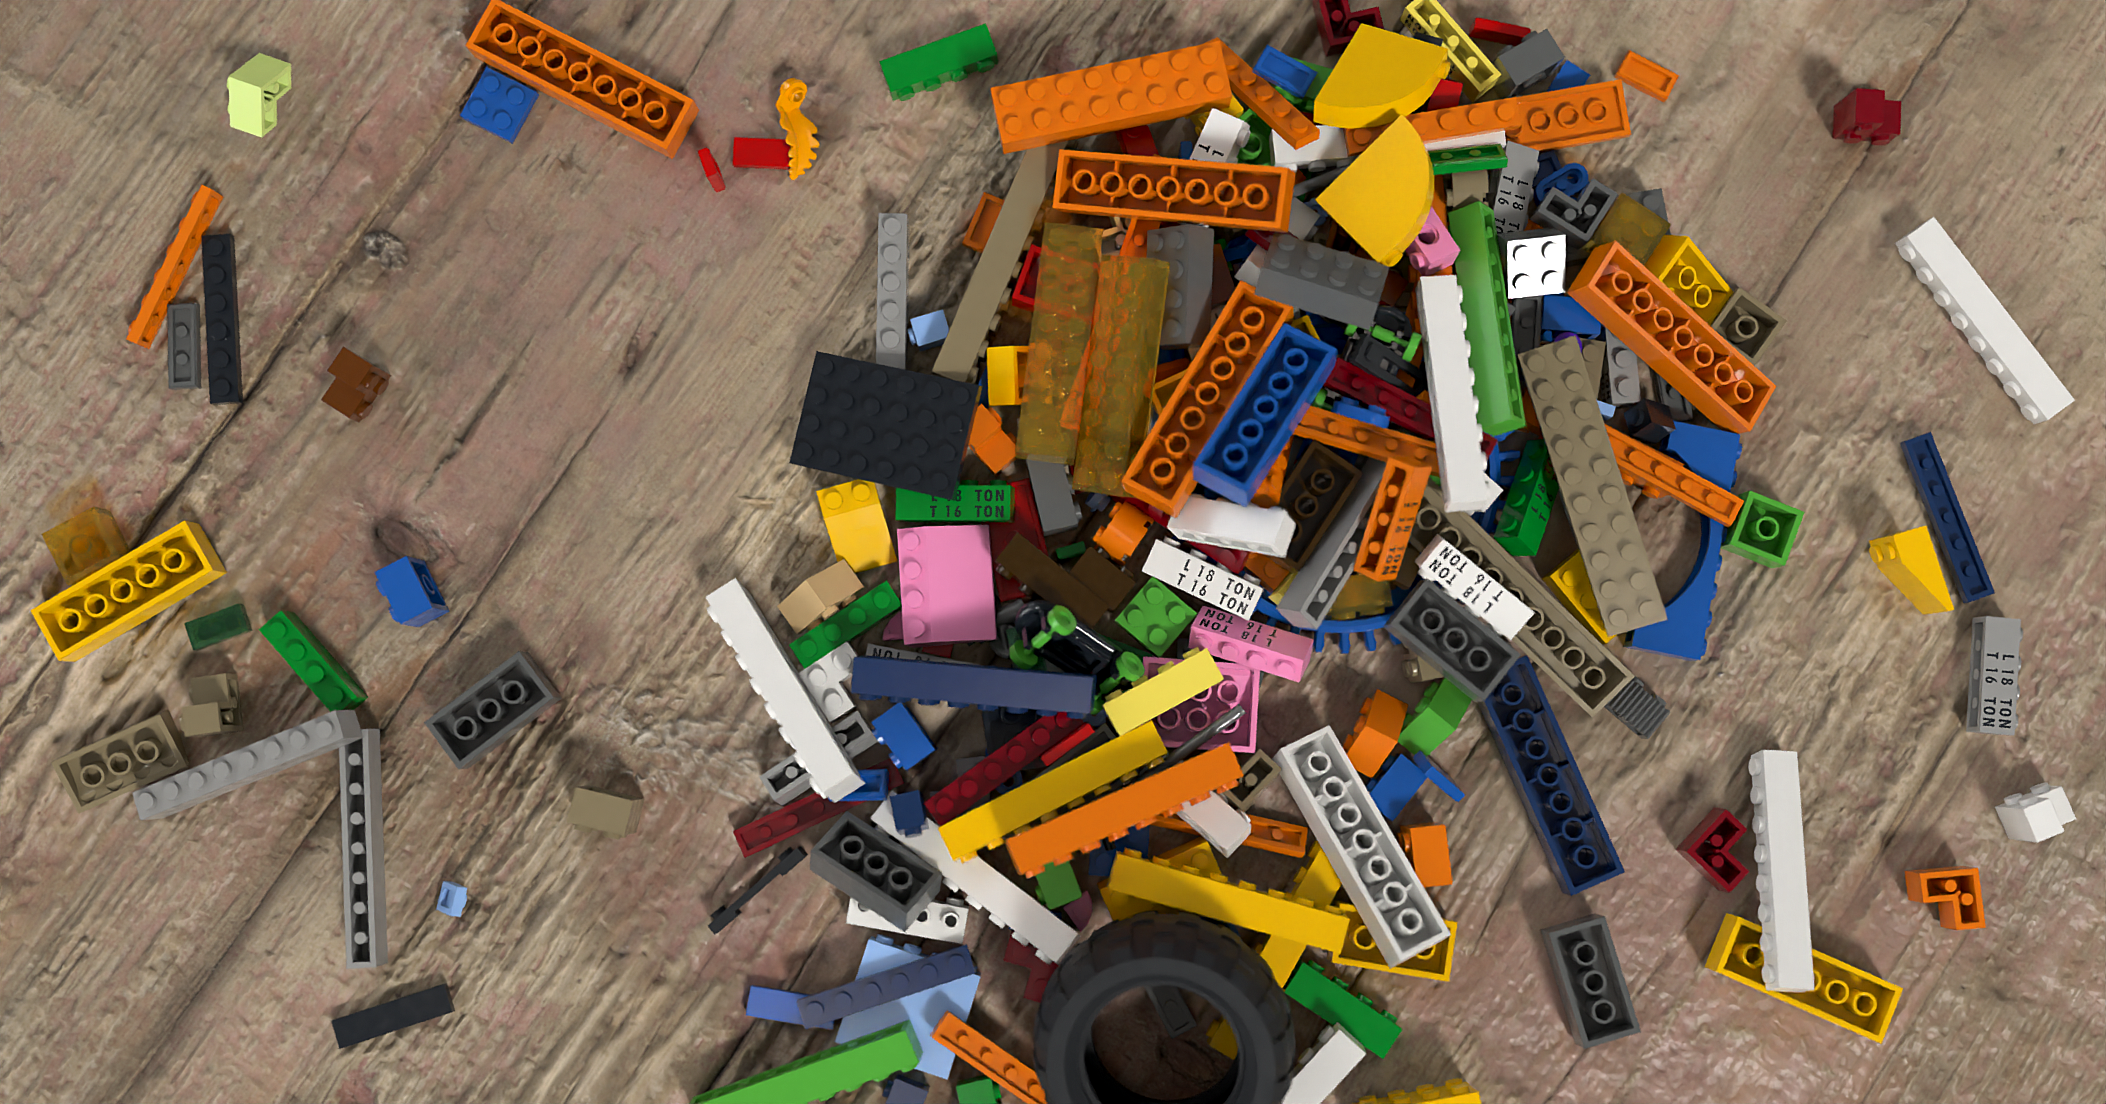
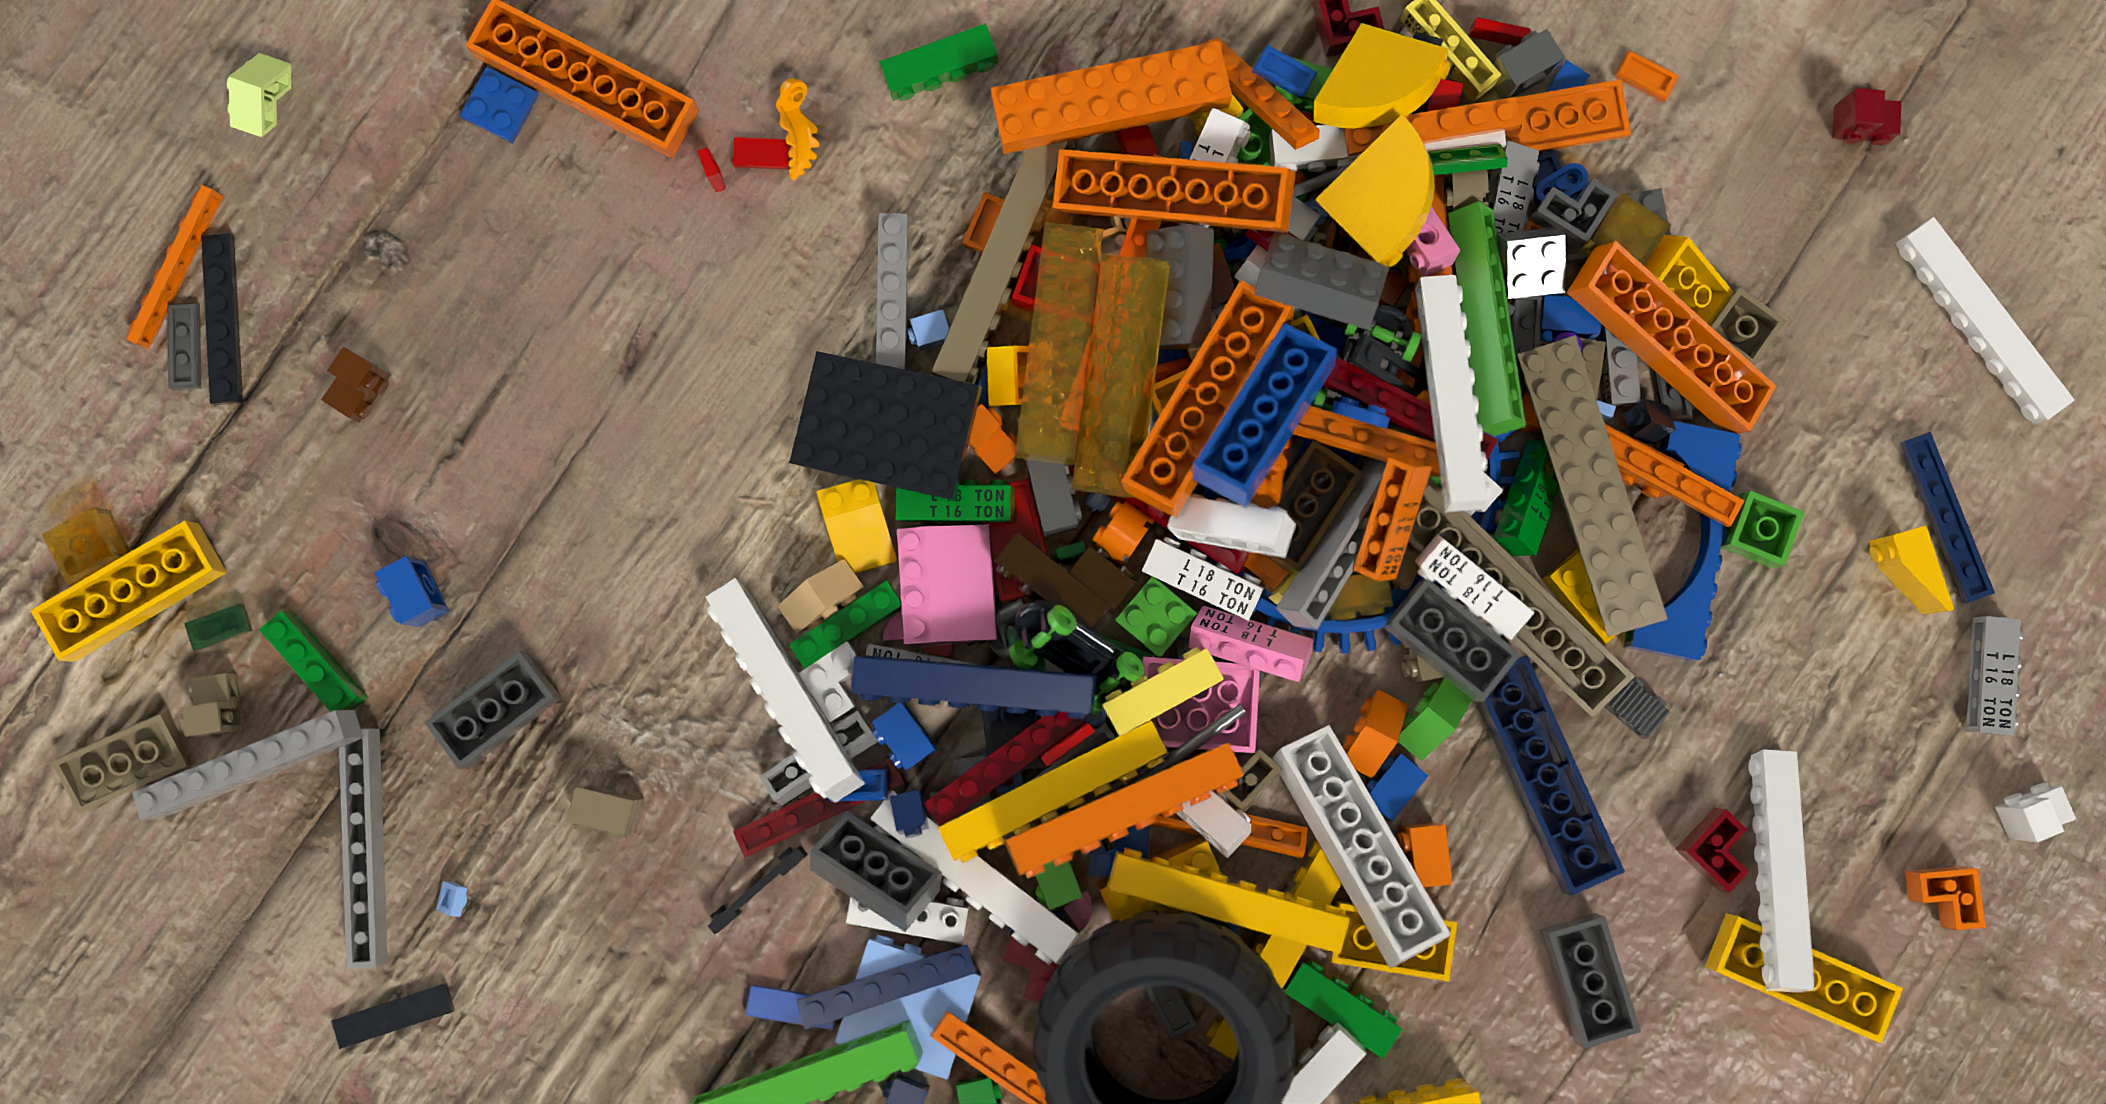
(1438, 776): blue tile -> none

